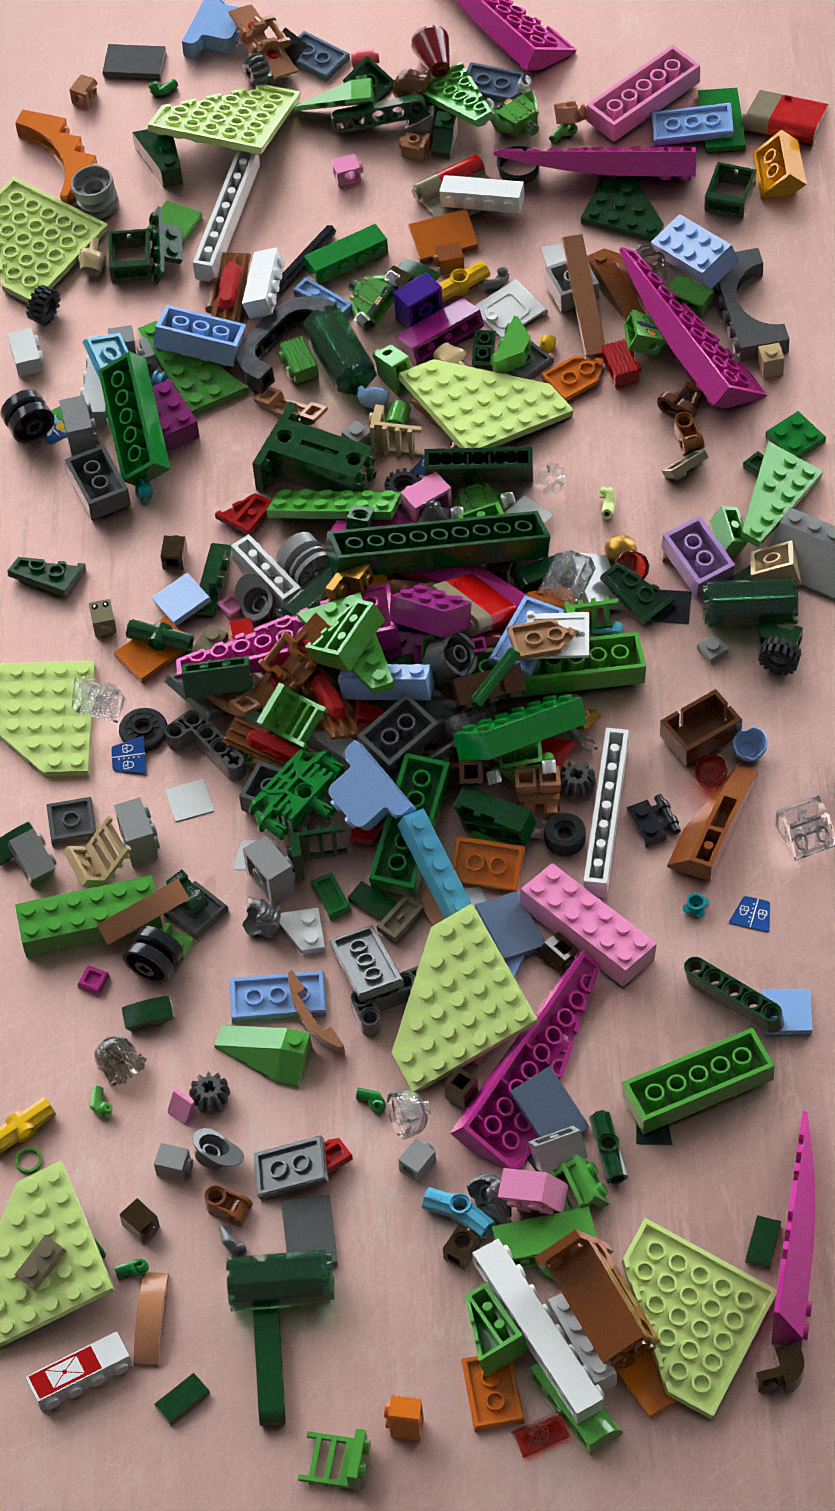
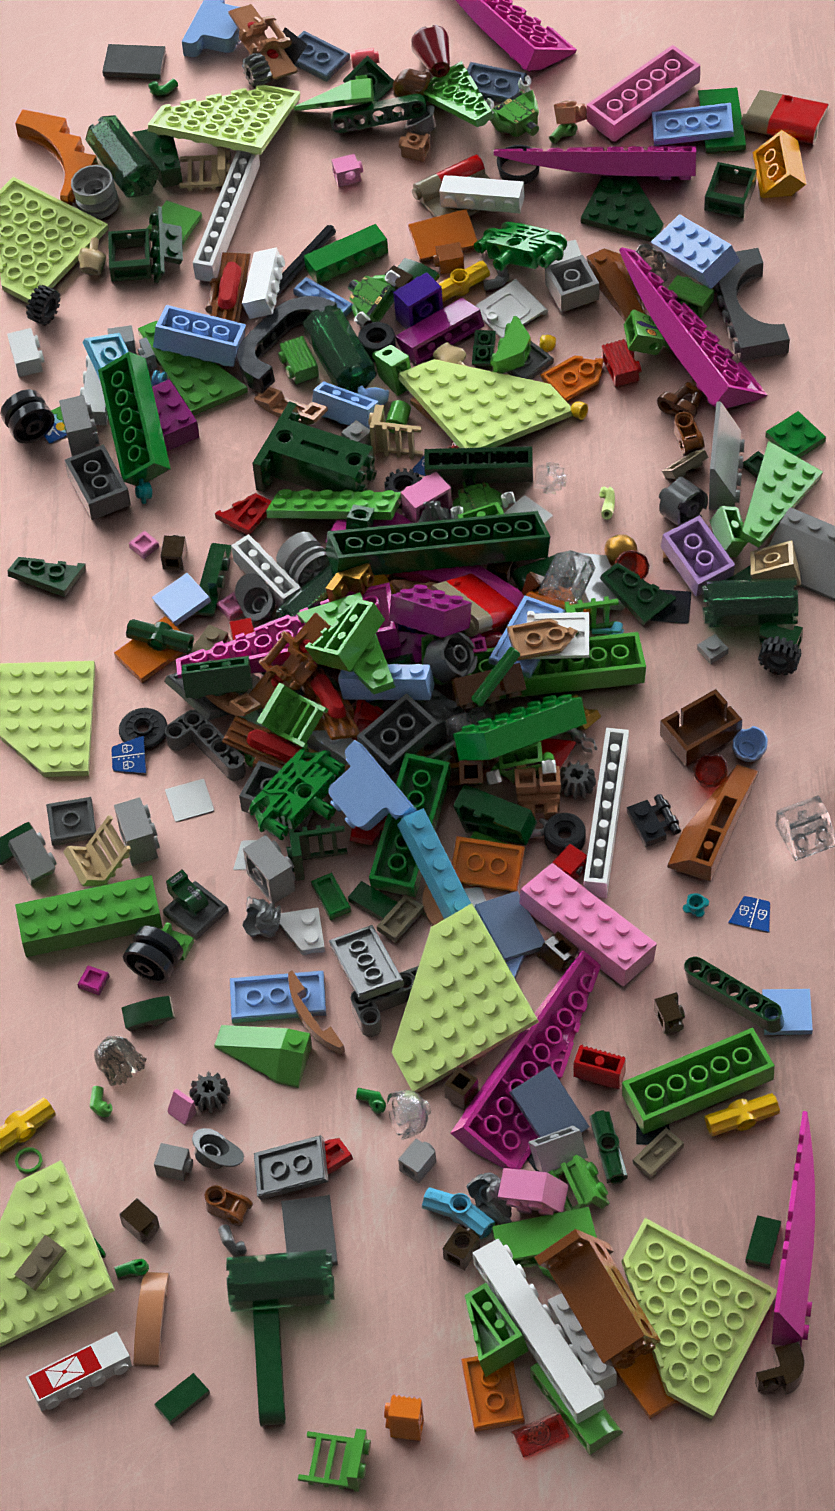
(83, 91): nougat brick -> none
(97, 699): clear slope -> none
(102, 617): dark tan brick -> none
(122, 156): none -> clear green brick
(142, 911): nougat slope -> none
(144, 544): none -> bright pink tile
(219, 169): none -> tan plate
(343, 404): none -> light blue brick
(376, 332): none -> black tyre
(444, 134): dark green arch -> none
(521, 246): none -> green piece
(532, 582): none -> reddish brown slope
(571, 861): none -> red brick
(579, 410): none -> yellow hinge
(583, 294): nougat tile -> none
(599, 1067): none -> red brick
(658, 1153): none -> dark tan plate
(669, 1013): none -> dark brown brick
(682, 501): none -> dark grey brick
(725, 460): none -> light grey slope
(742, 1114): none -> yellow piece
(770, 360): tan brick -> none

